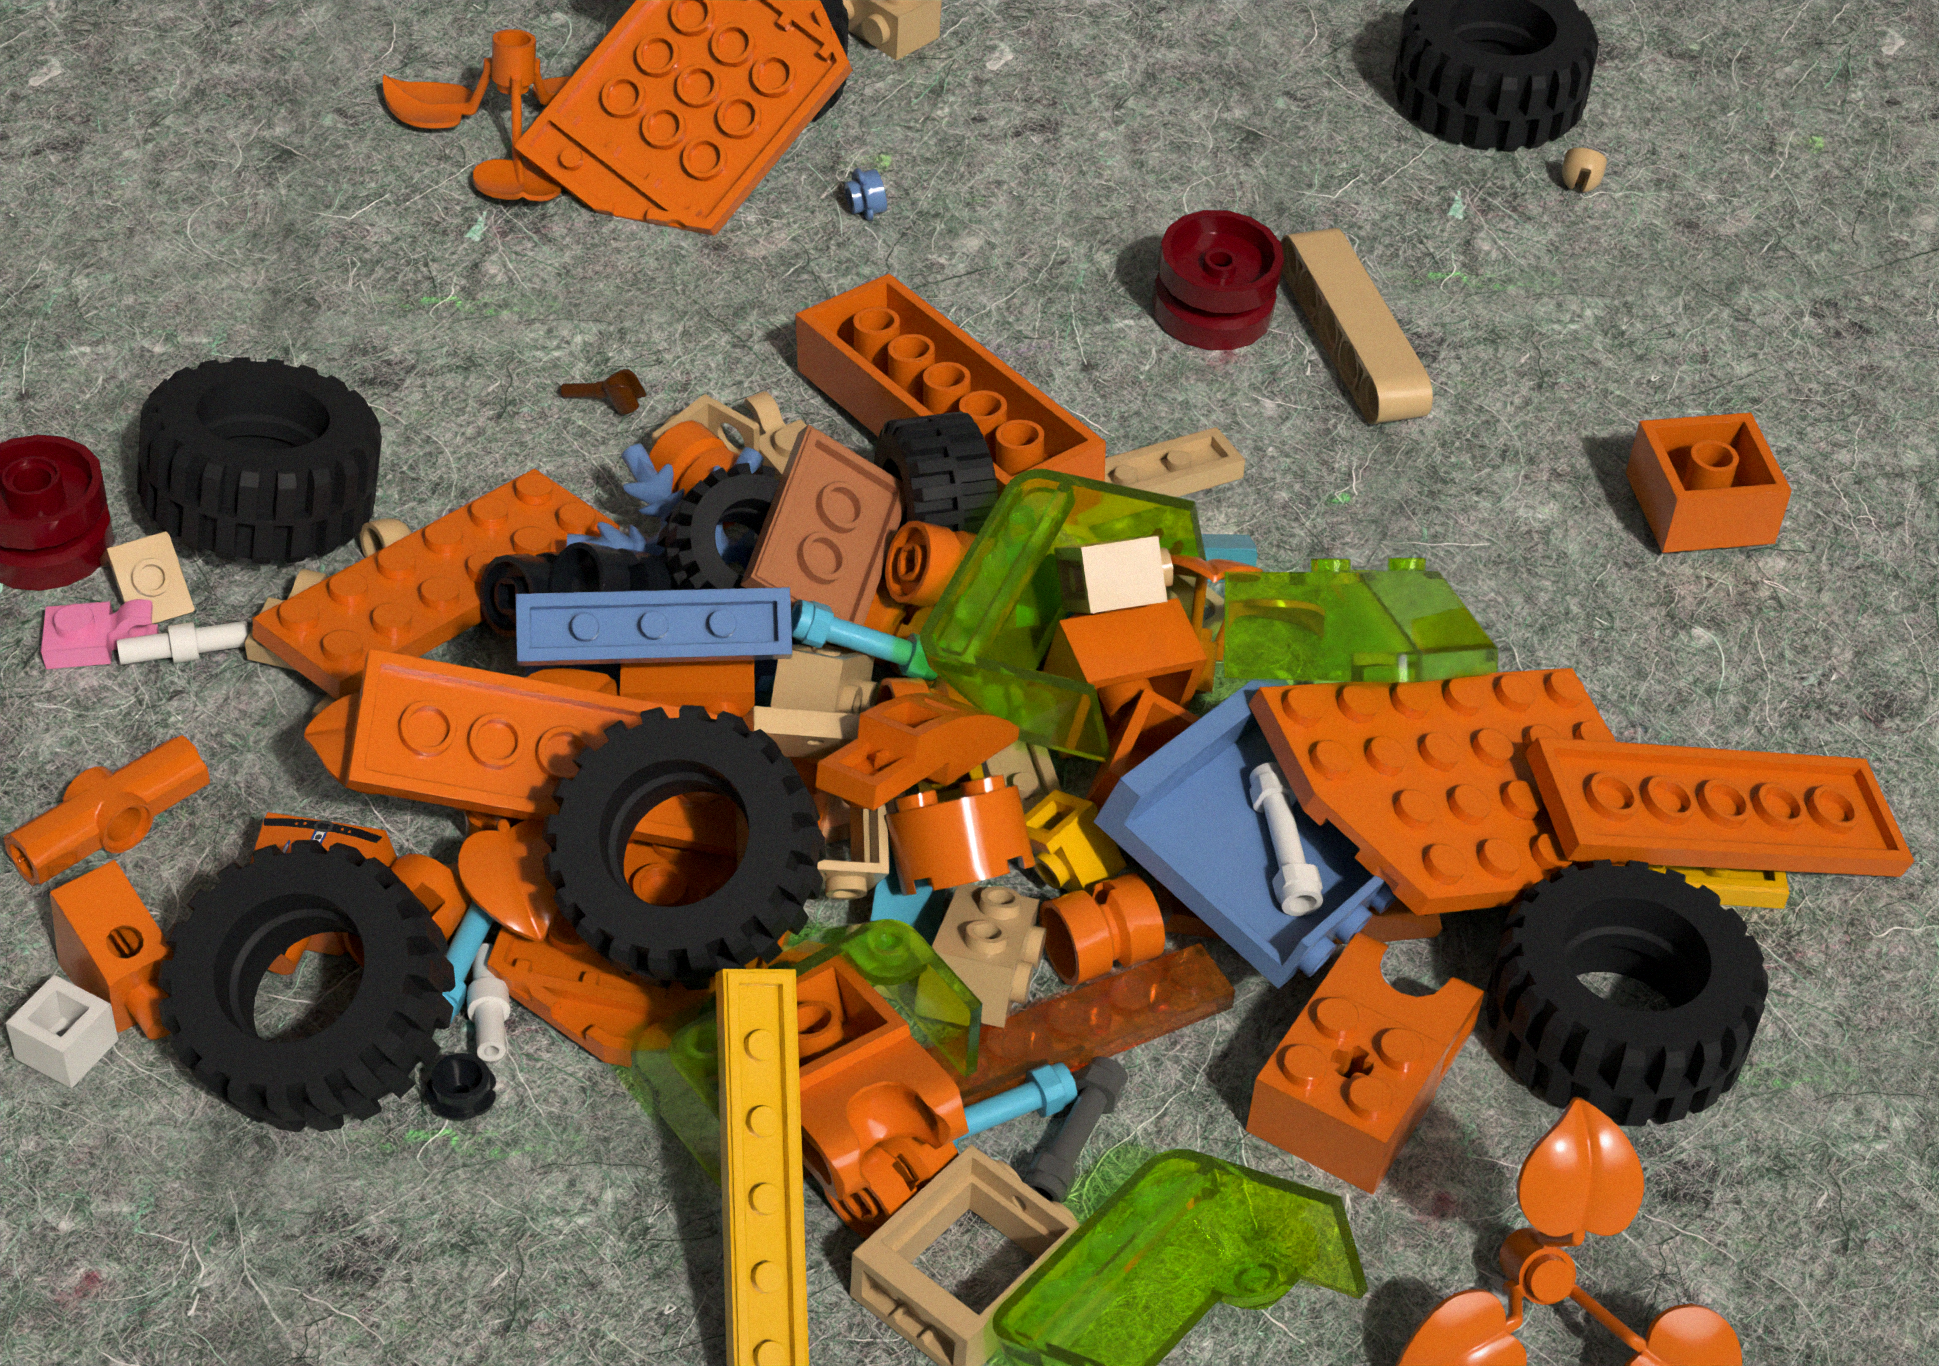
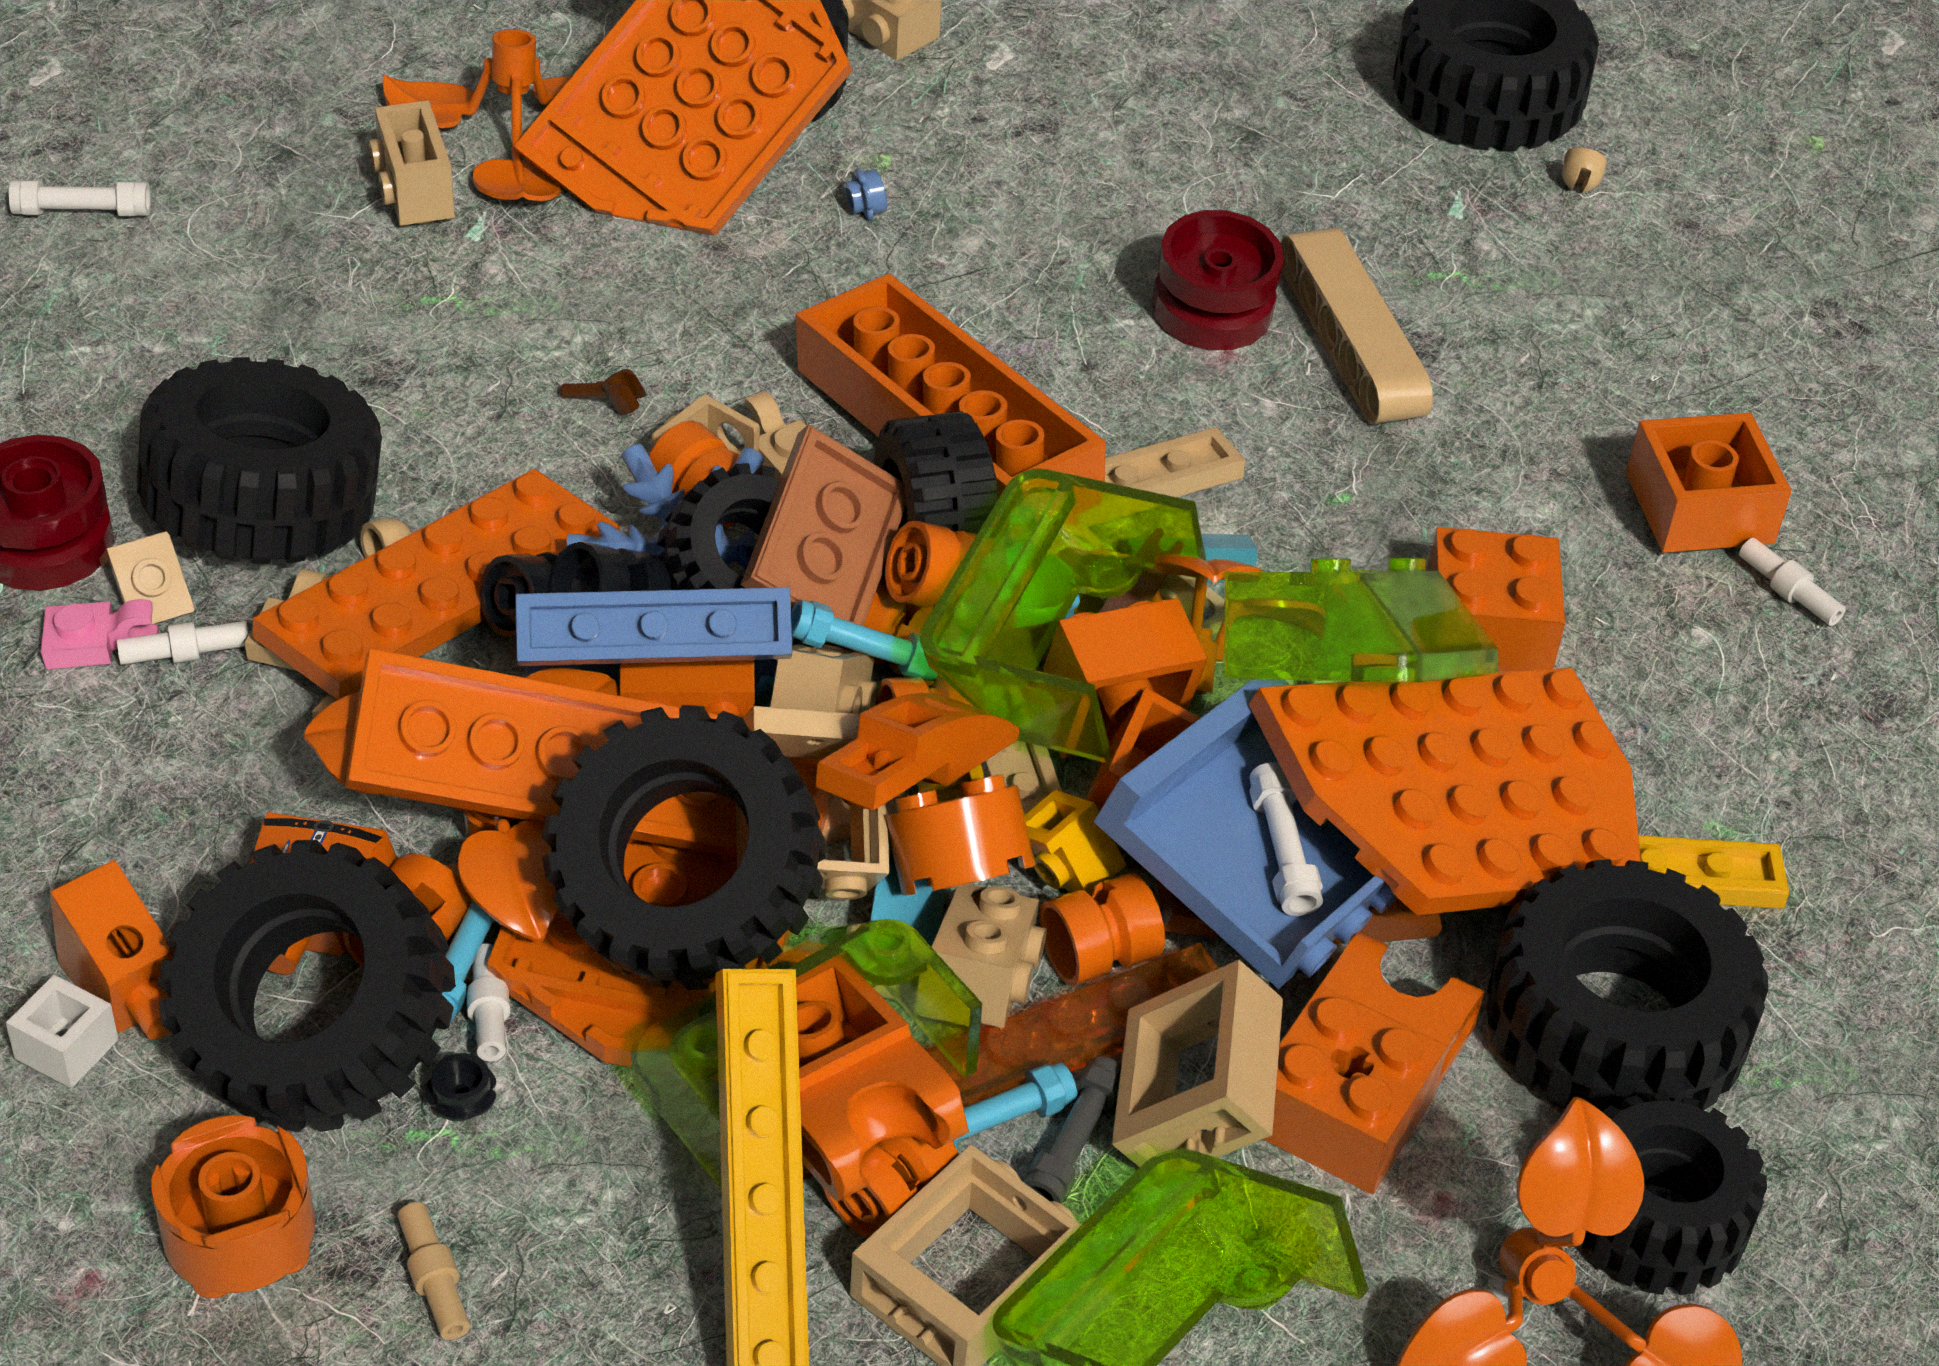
(32, 197): none -> white bar
(106, 810): orange piece -> none
(234, 1205): none -> orange brick
(412, 163): none -> tan brick
(433, 1271): none -> tan bar
(1113, 574): slope -> none
(1234, 1104): none -> tan window
(1509, 588): none -> orange brick
(1708, 1167): none -> black tyre
(1717, 808): orange plate -> none
(1792, 581): none -> white bar

